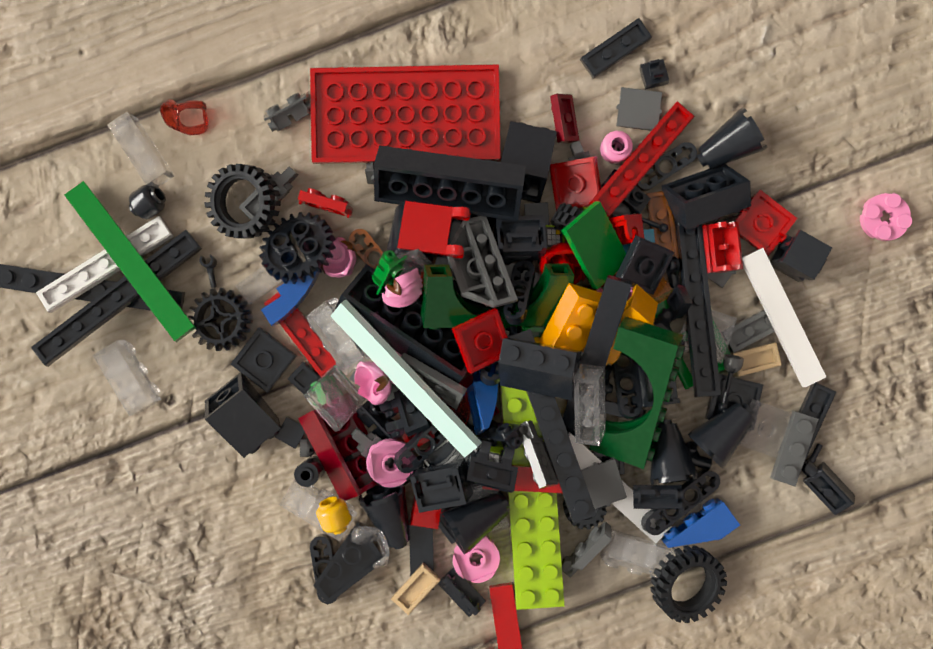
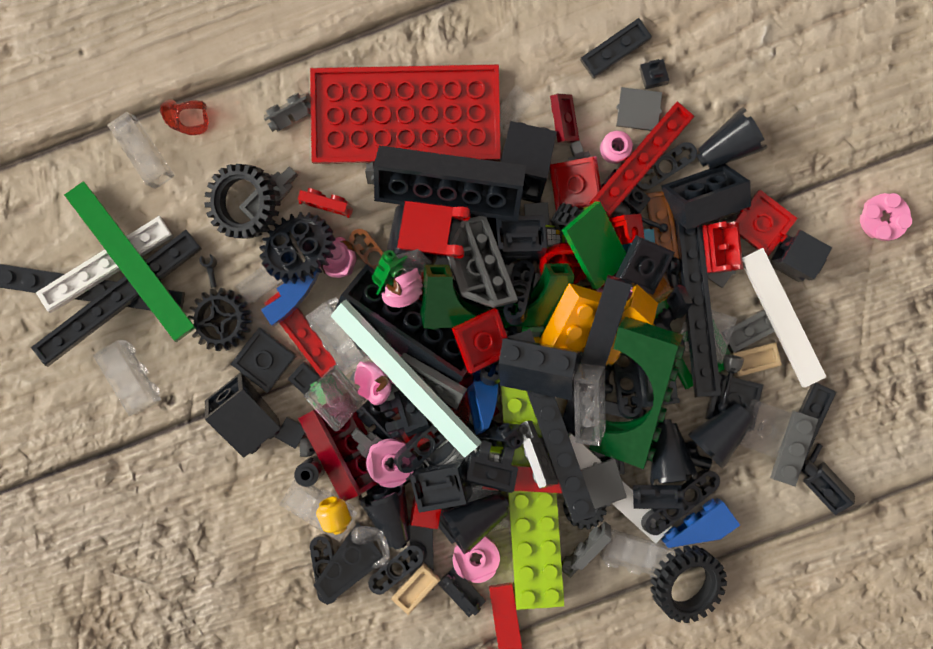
(147, 201): black head -> none
(387, 570): none -> black beam
(514, 108): none -> clear tile

